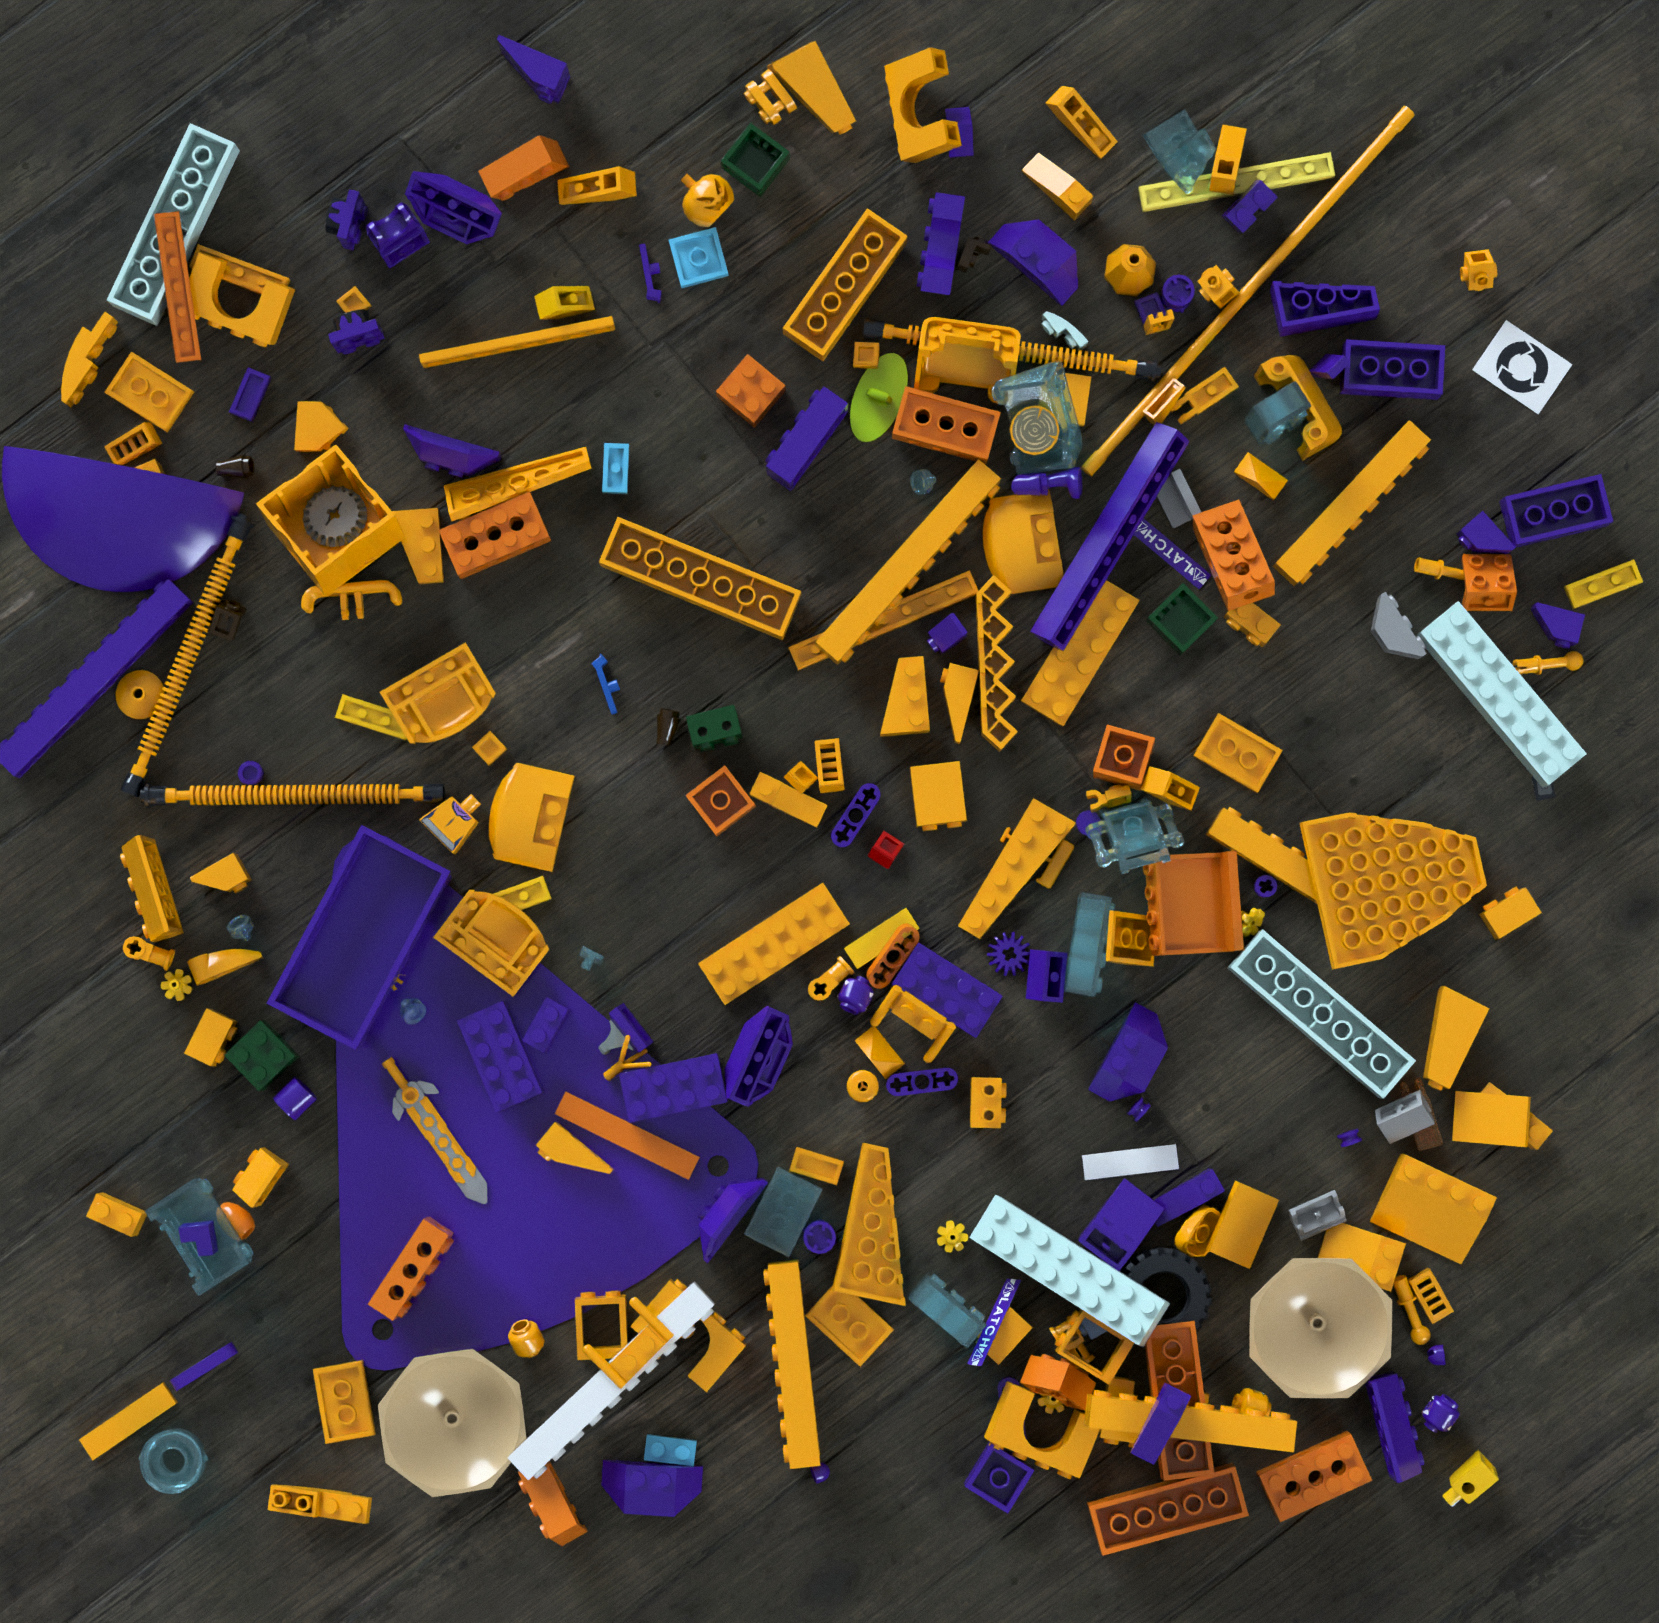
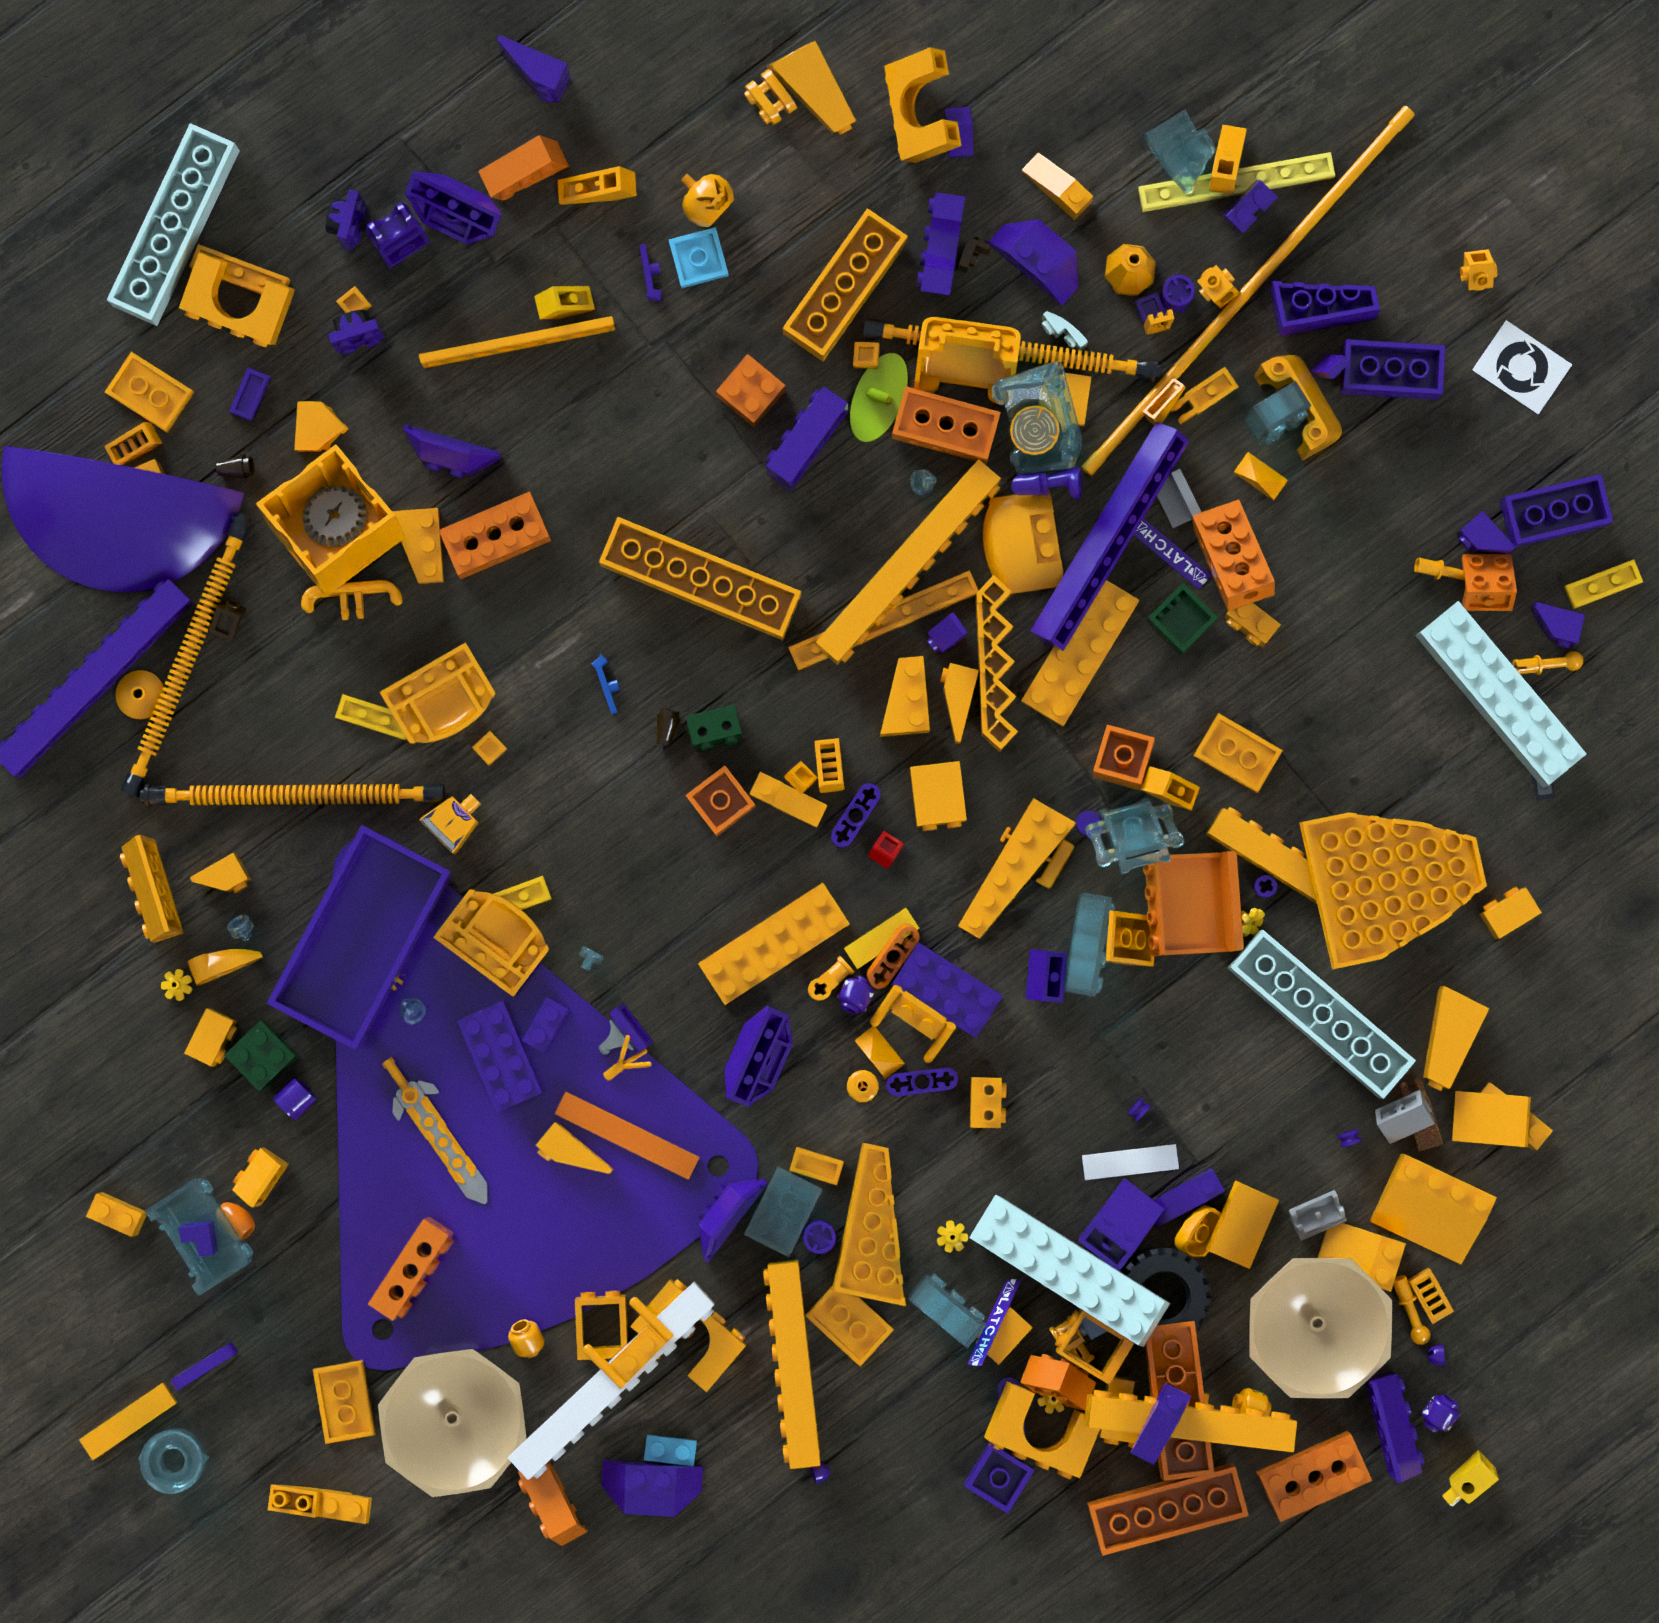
(78, 366): light orange slope -> none
(149, 952): light orange connector -> none
(177, 286): orange tile -> none
(250, 773): dark purple tile -> none
(502, 485): light orange wing -> none
(529, 816): light orange slope -> none
(615, 468): medium azure plate -> none
(673, 1087): dark purple brick -> none
(755, 160): dark green piece -> none
(999, 958): dark purple gear -> none
(1081, 120): light orange slope -> none
(1113, 797): light orange plate -> none
(1131, 1057): dark purple wedge -> none
(1351, 503): light orange brick -> none
(1394, 631): light grey slope -> none

